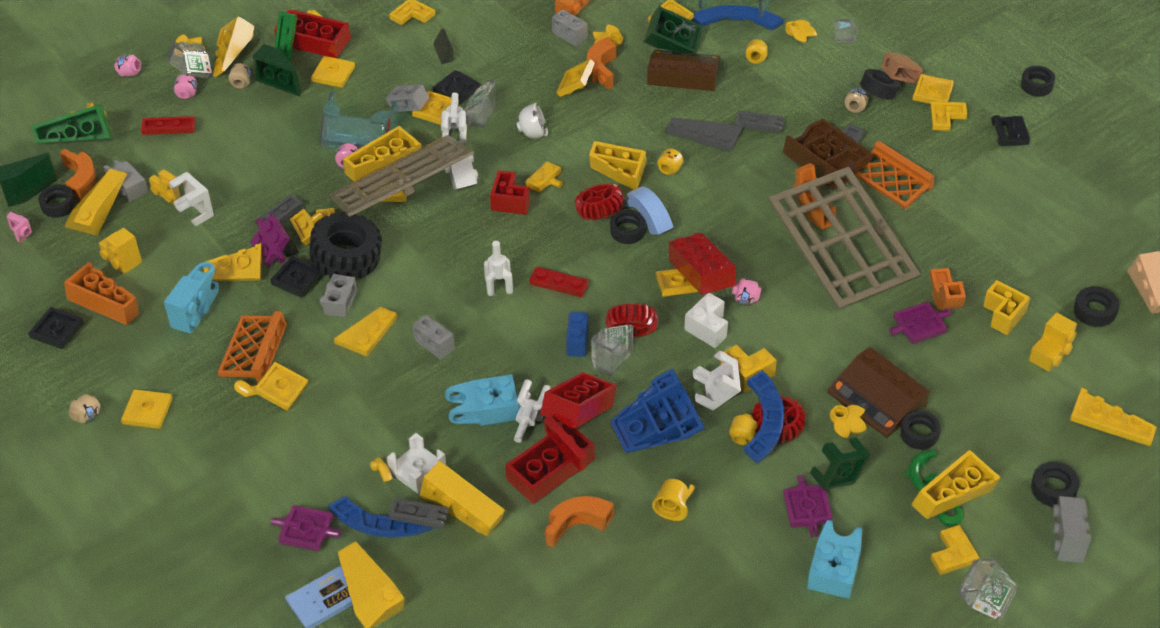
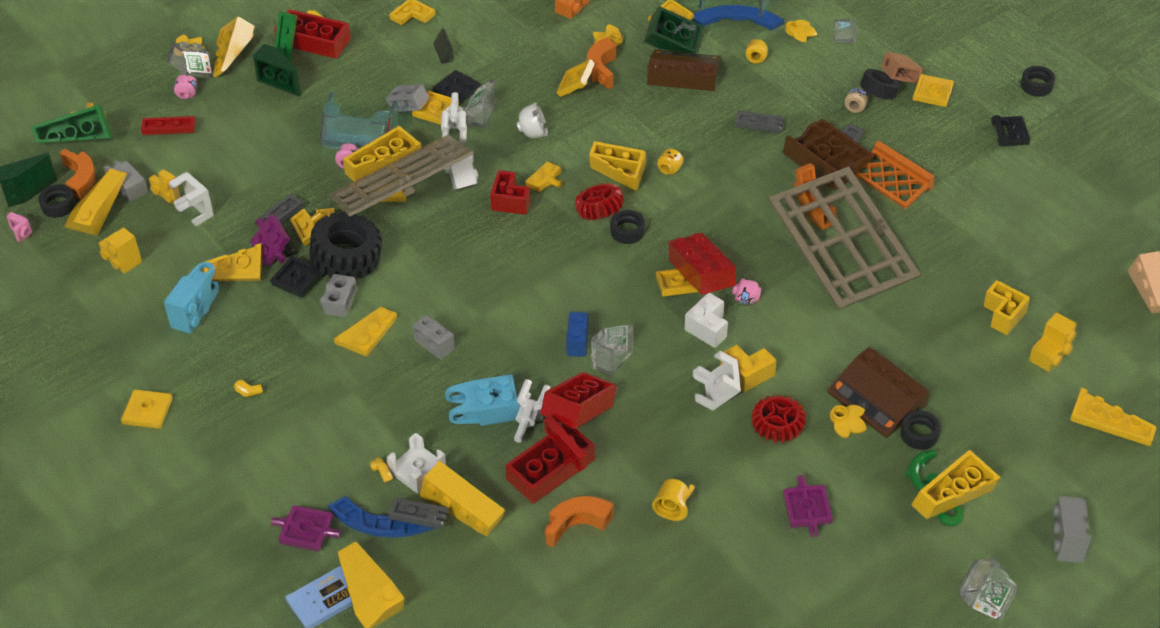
(56, 328): black plate -> none
(84, 408): tan head -> none
(96, 292): orange wedge -> none
(127, 65): bright pink head -> none
(240, 75): tan head -> none
(266, 348): orange fence -> none
(281, 386): yellow plate -> none
(333, 71): yellow plate -> none
(497, 268): white plant -> none
(559, 282): red plate -> none
(569, 28): light grey brick -> none
(641, 317): red gear -> none
(650, 208): light blue arch -> none
(657, 416): blue wedge -> none
(712, 134): dark grey wing -> none
(743, 429): yellow head -> none
(772, 421): blue tile -> none
(835, 562): medium azure brick -> none
(843, 467): dark green panel -> none
(920, 322): magenta plate -> none
(944, 111): yellow plate -> none
(945, 292): orange arch -> none
(958, 553): yellow plate -> none
(1054, 470): black tyre -> none
(1092, 317): black tyre -> none

